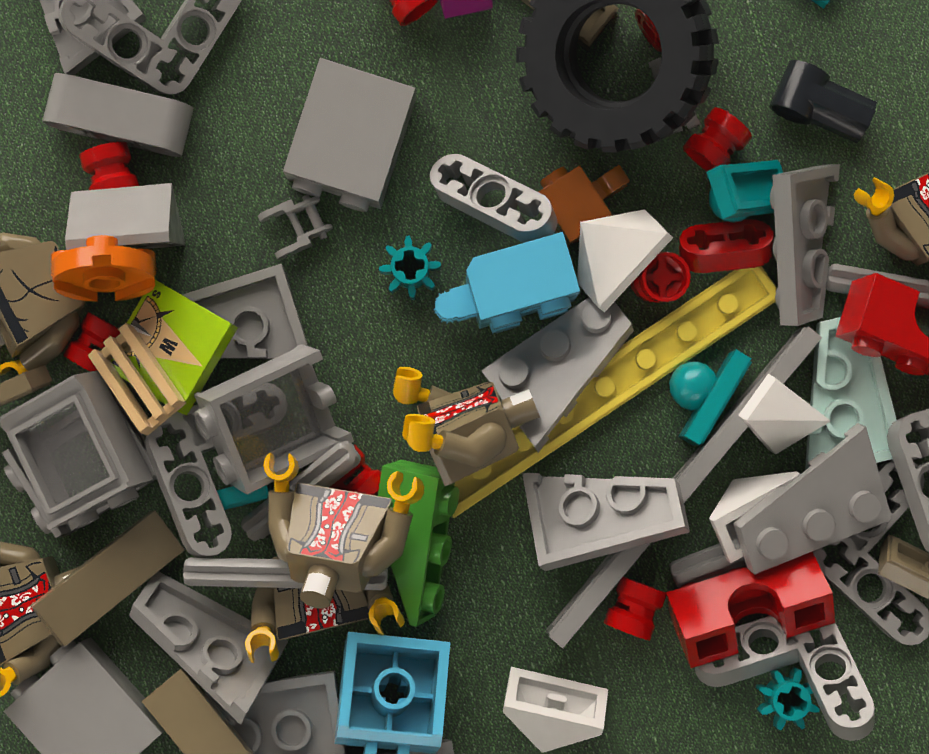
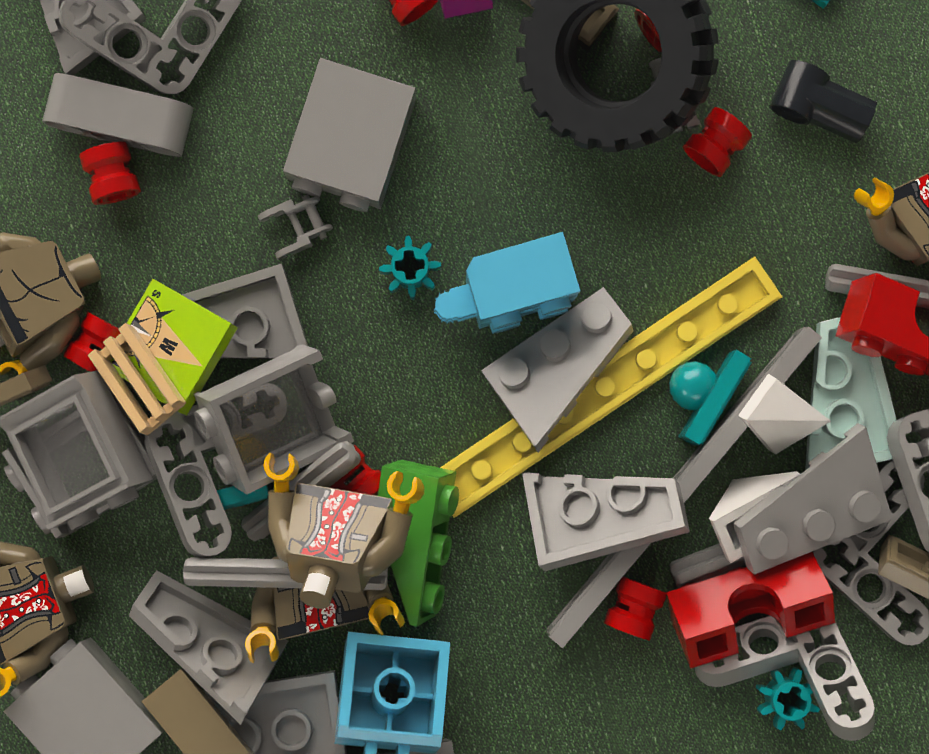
(103, 268): orange plate -> none
(107, 578): dark tan tile -> none
(134, 215): light grey slope -> none
(462, 427): dark tan torso -> none
(483, 180): light grey beam -> none
(554, 709): white slope -> none
(578, 199): dark orange brick -> none
(616, 252): white slope -> none
(670, 277): red wheel -> none
(726, 246): red beam -> none
(742, 189): teal tile -> none
(800, 223): light grey wing -> none

